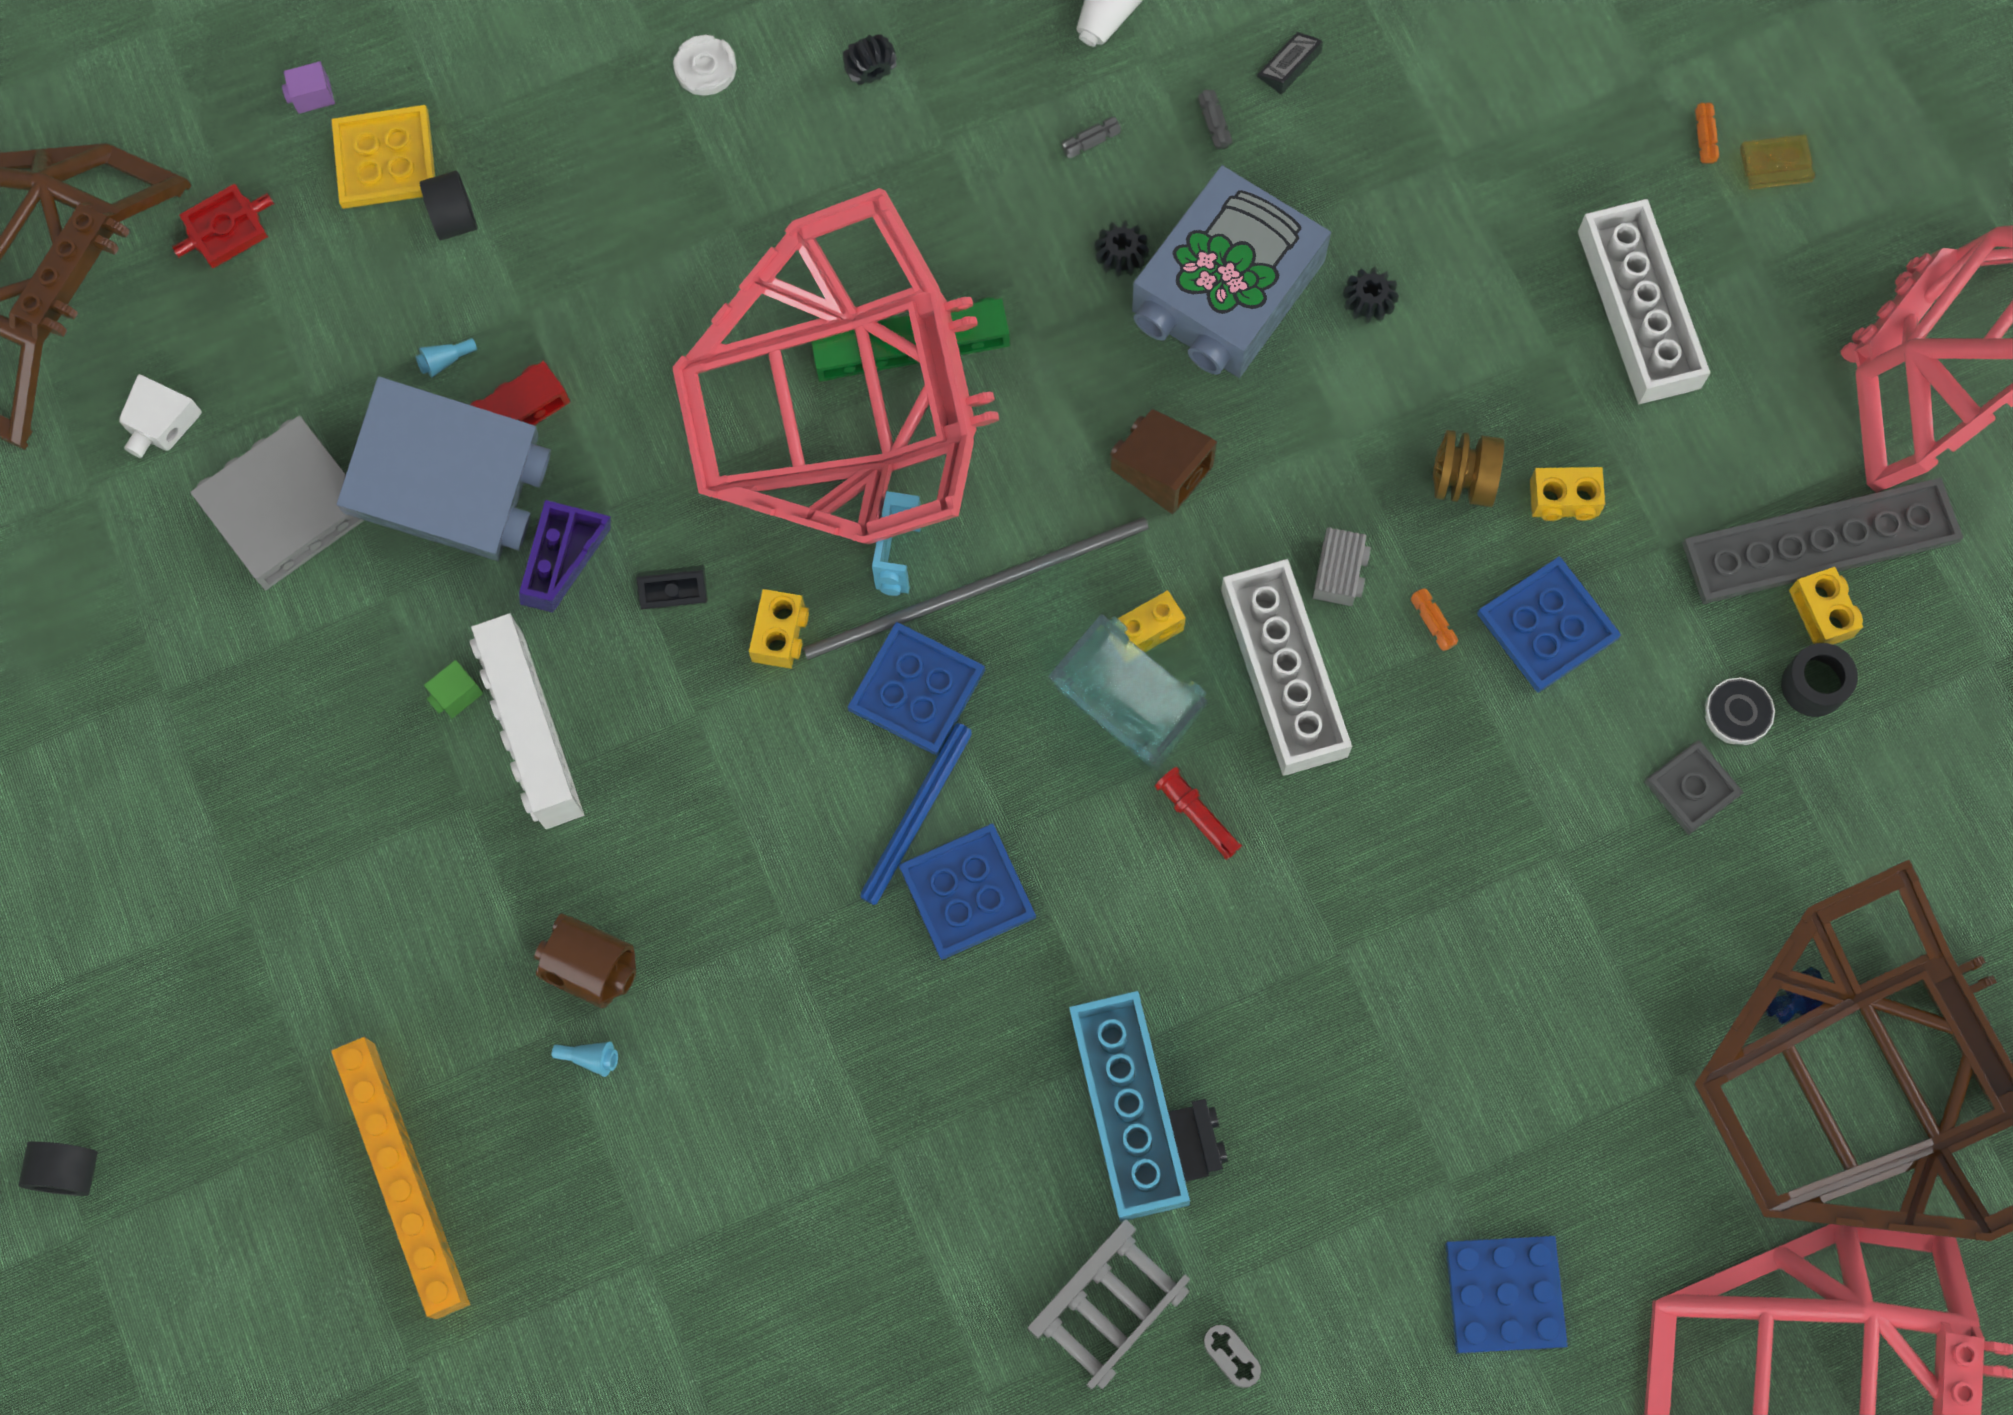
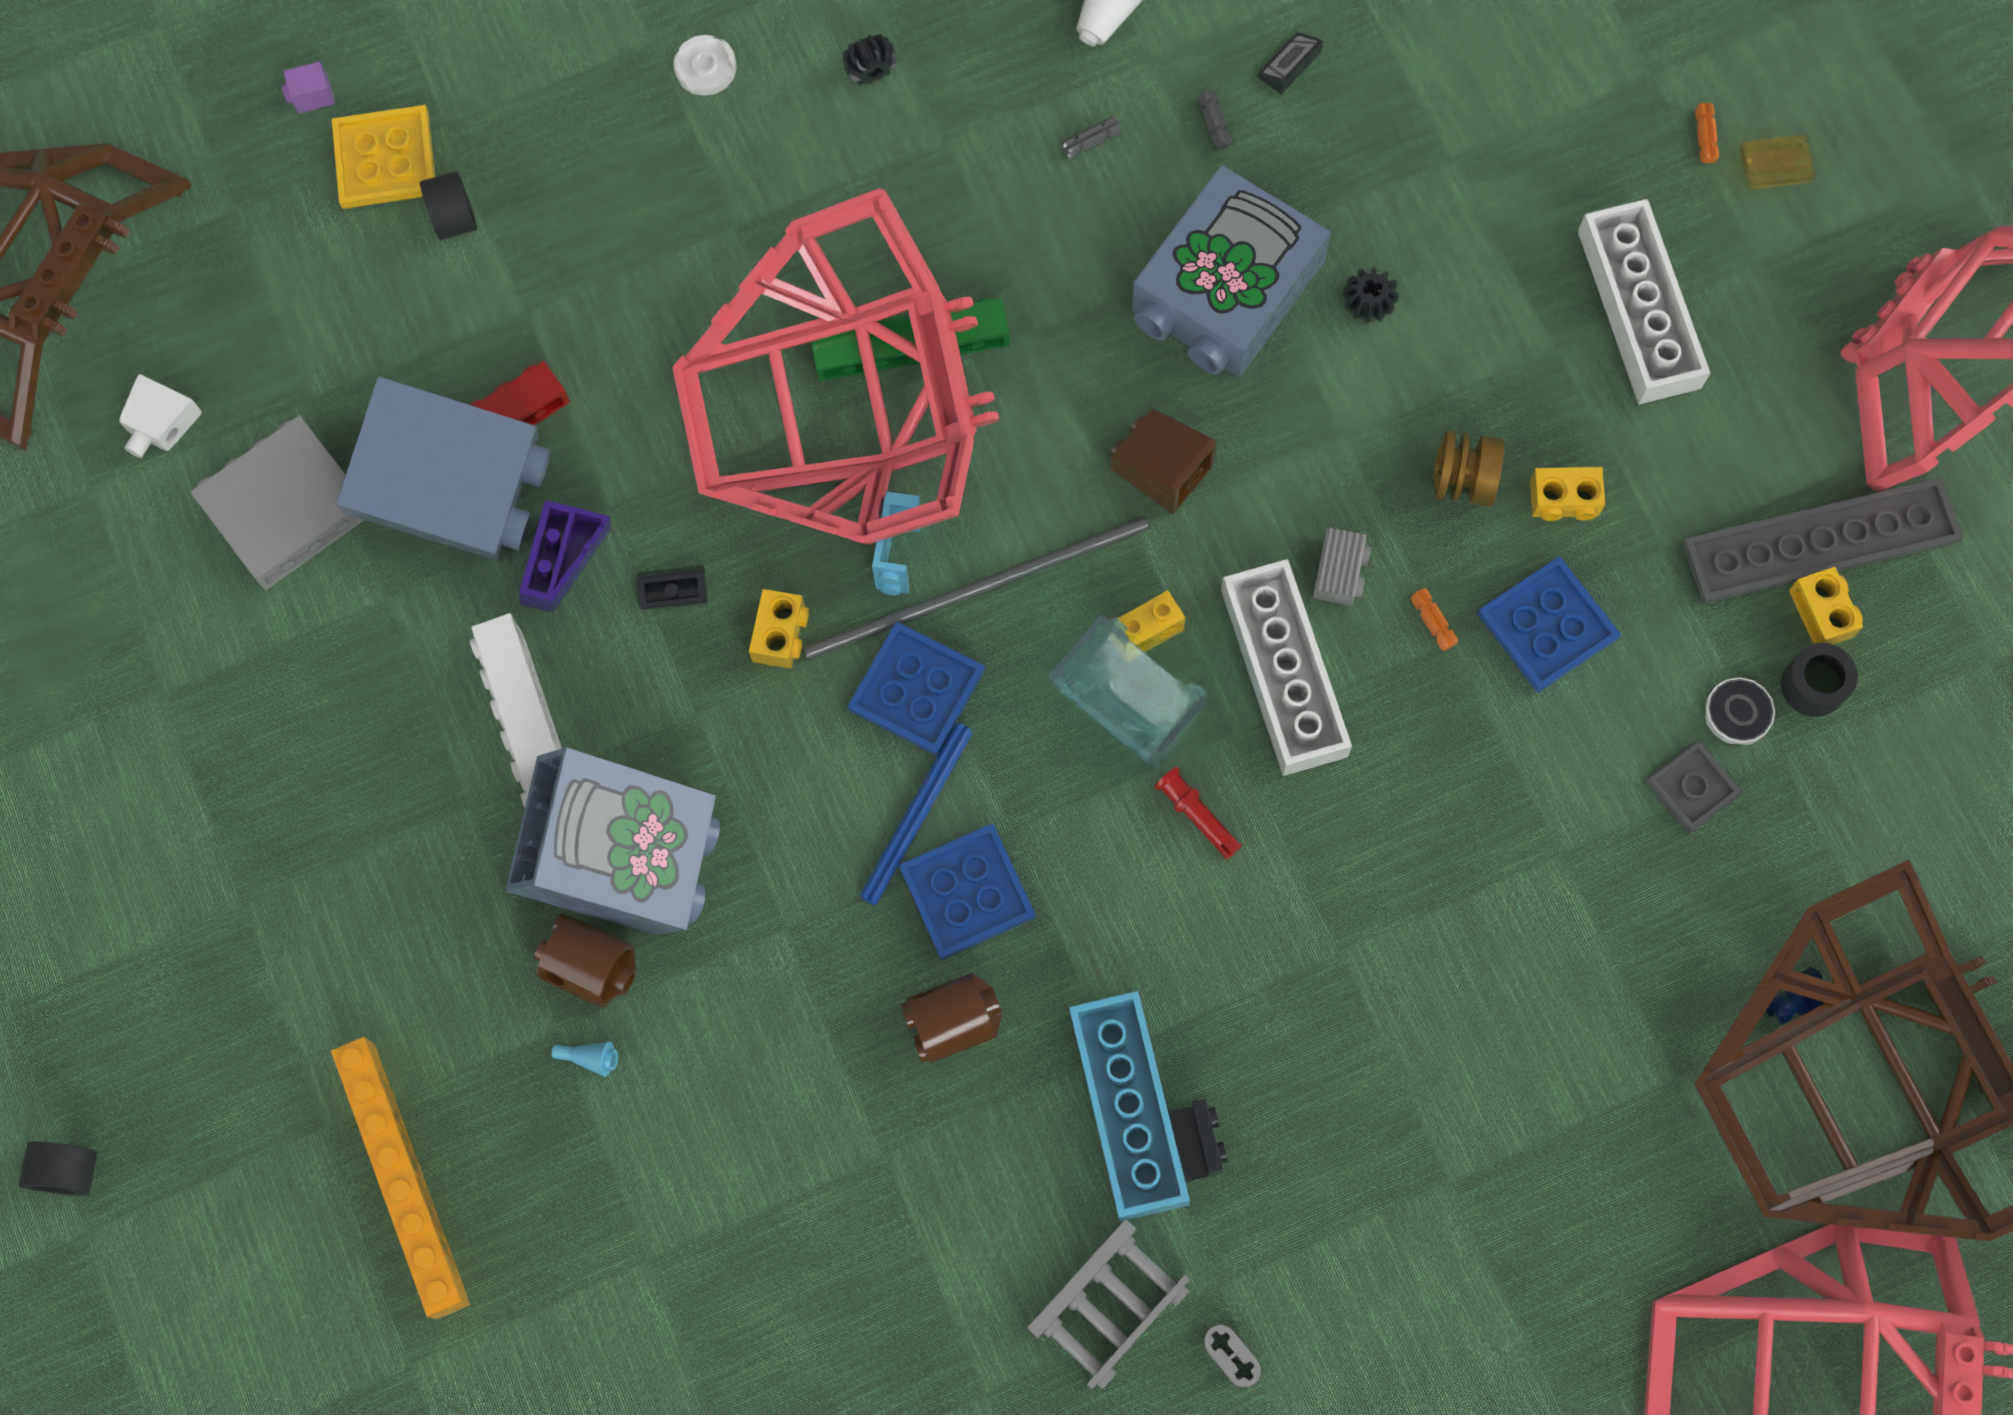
(223, 225): red plate -> none
(437, 358): medium azure cone -> none
(452, 690): bright green brick -> none
(613, 843): none -> brick
(953, 1017): none -> reddish brown cylinder
(1121, 237): black gear -> none
(1506, 1294): blue plate -> none

